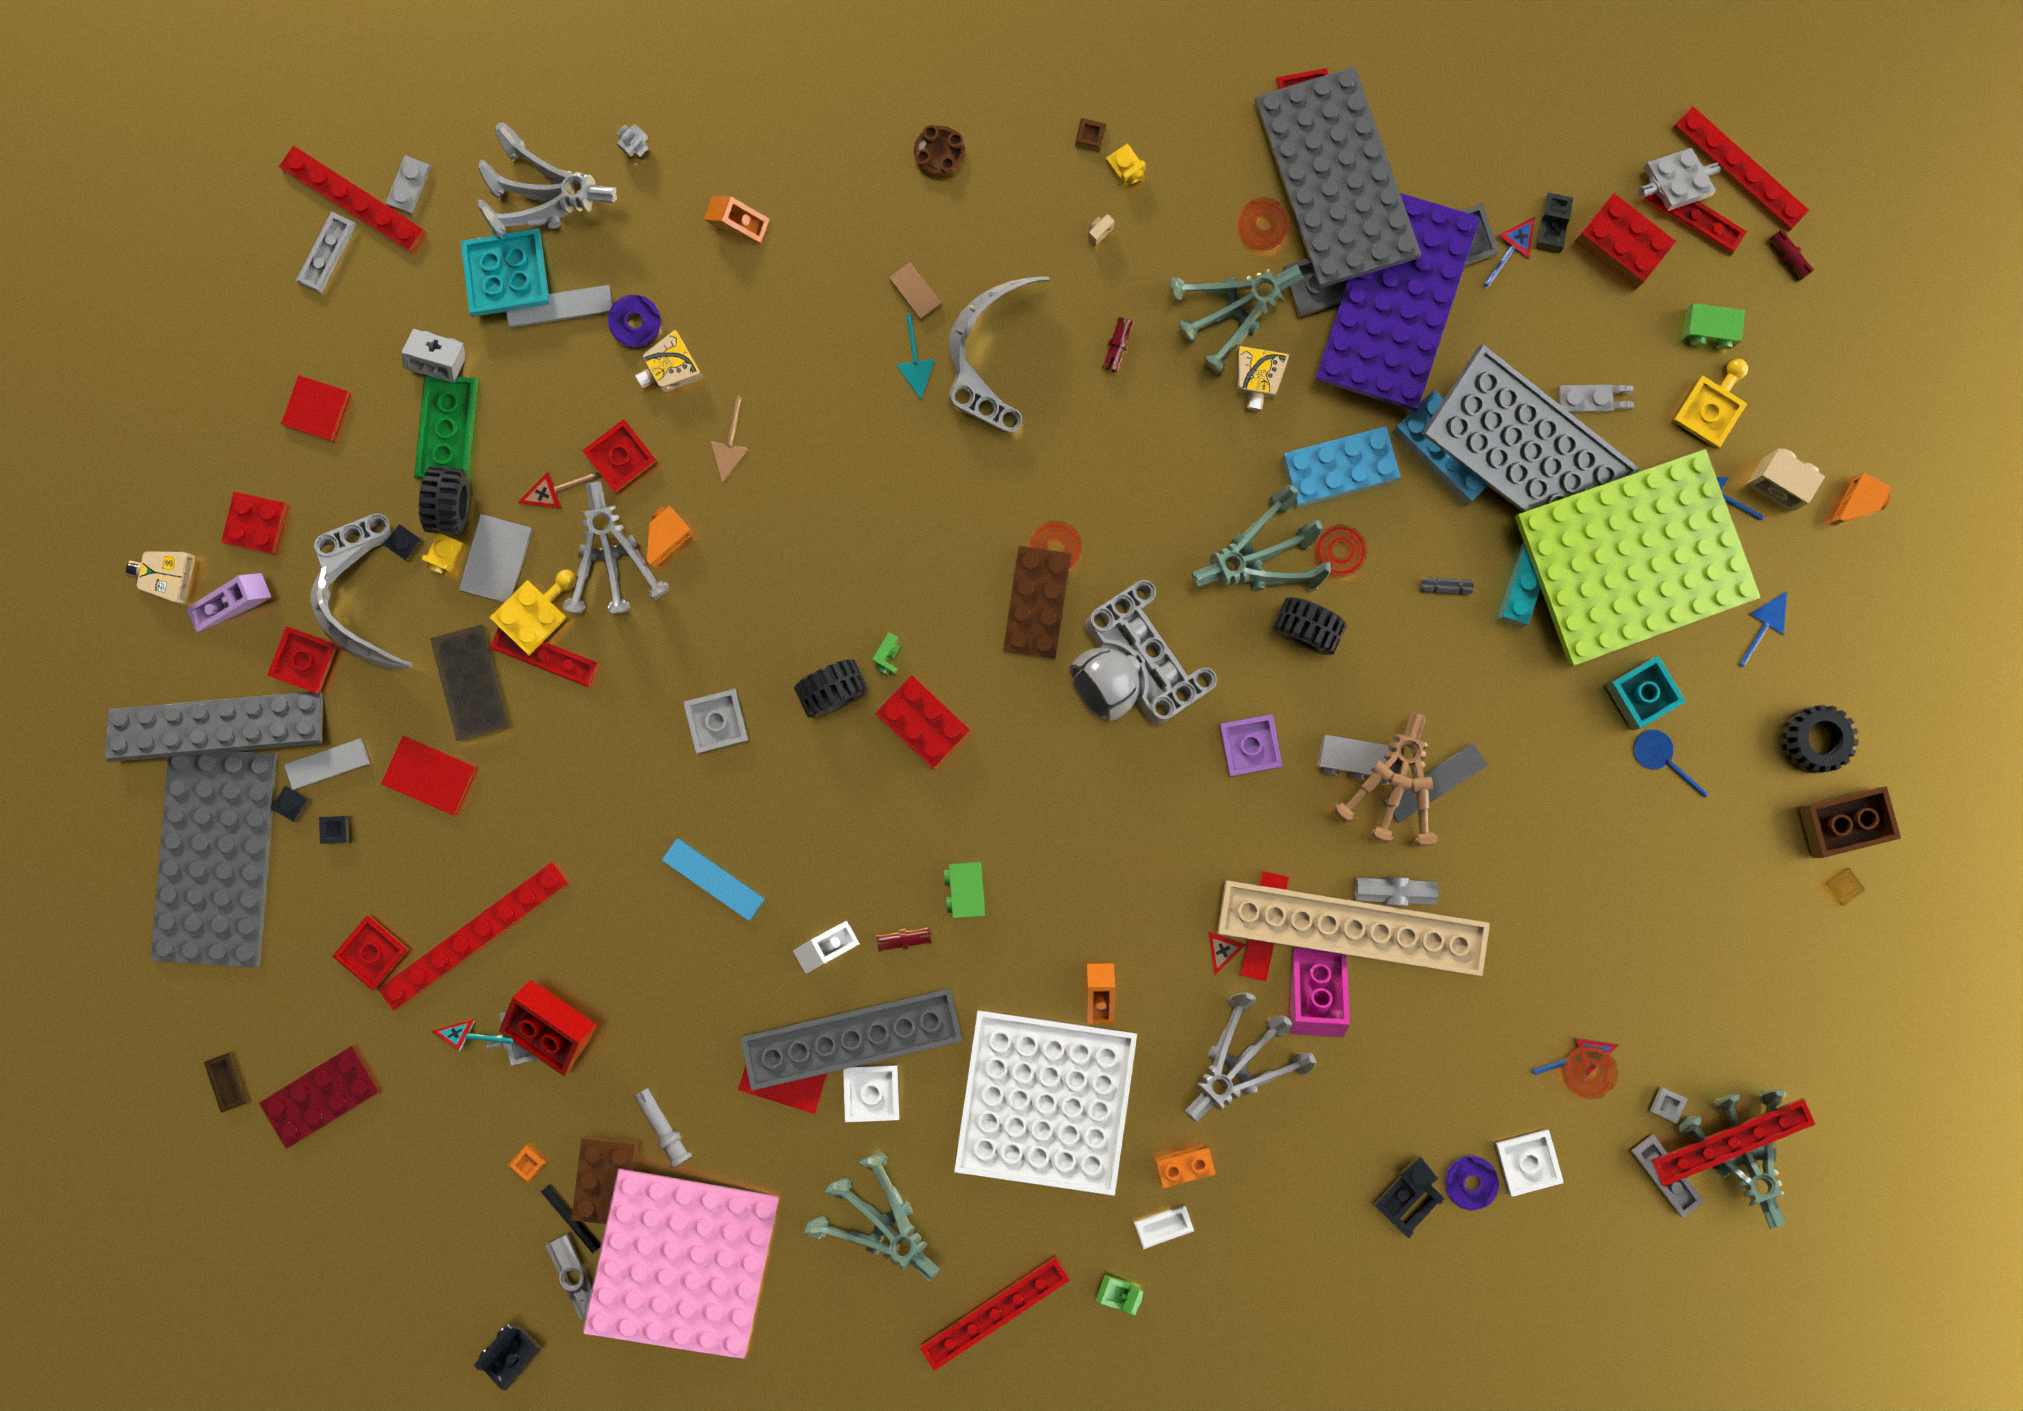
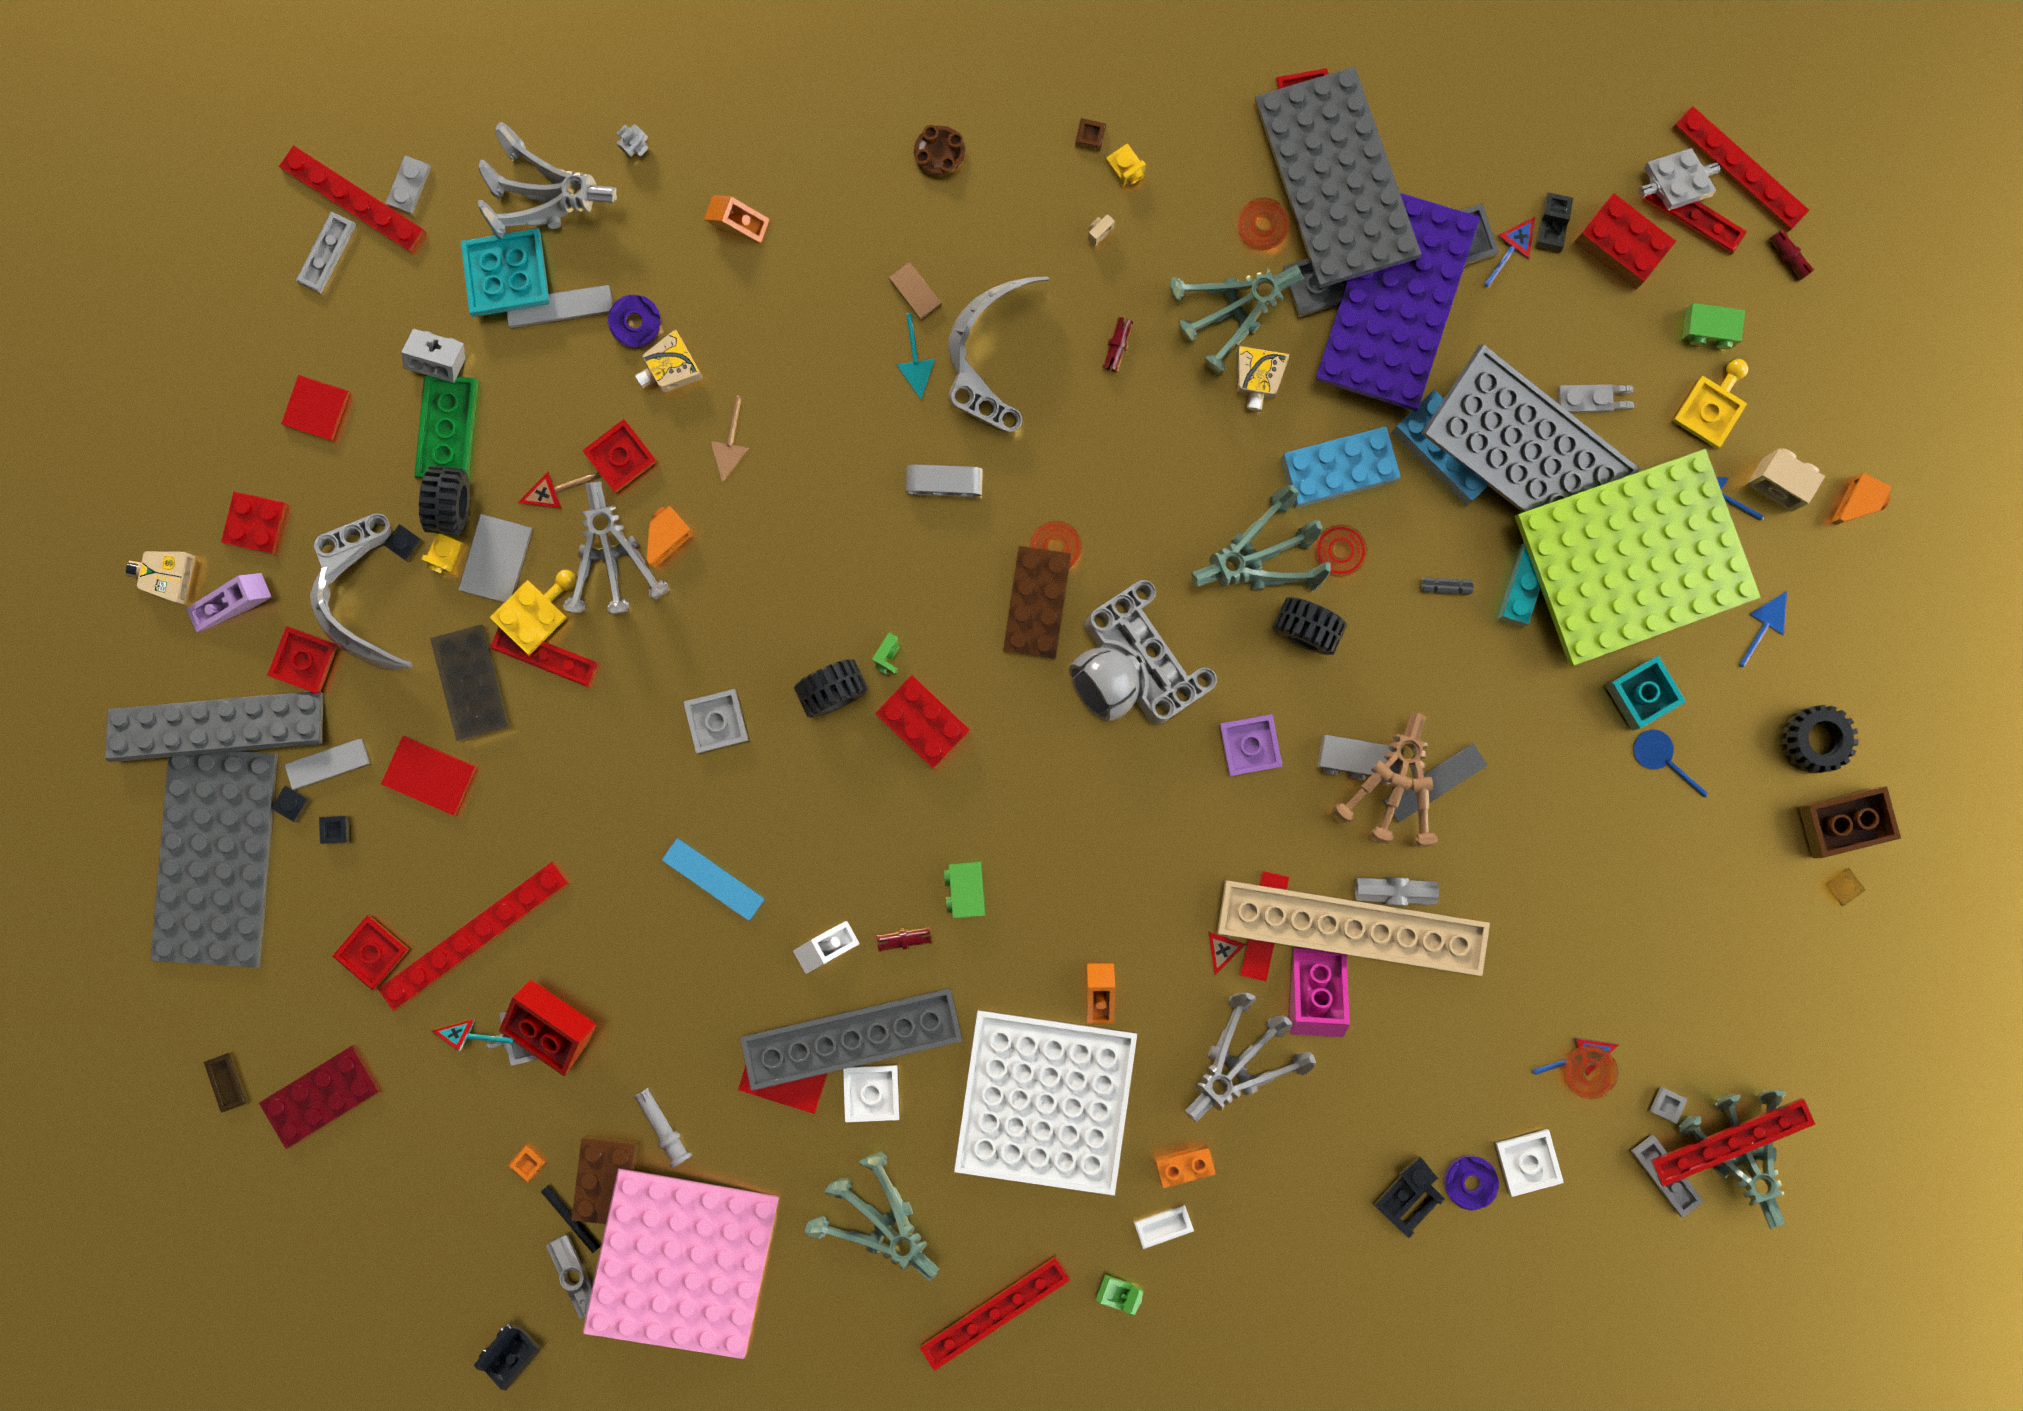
(944, 480): none -> light grey beam

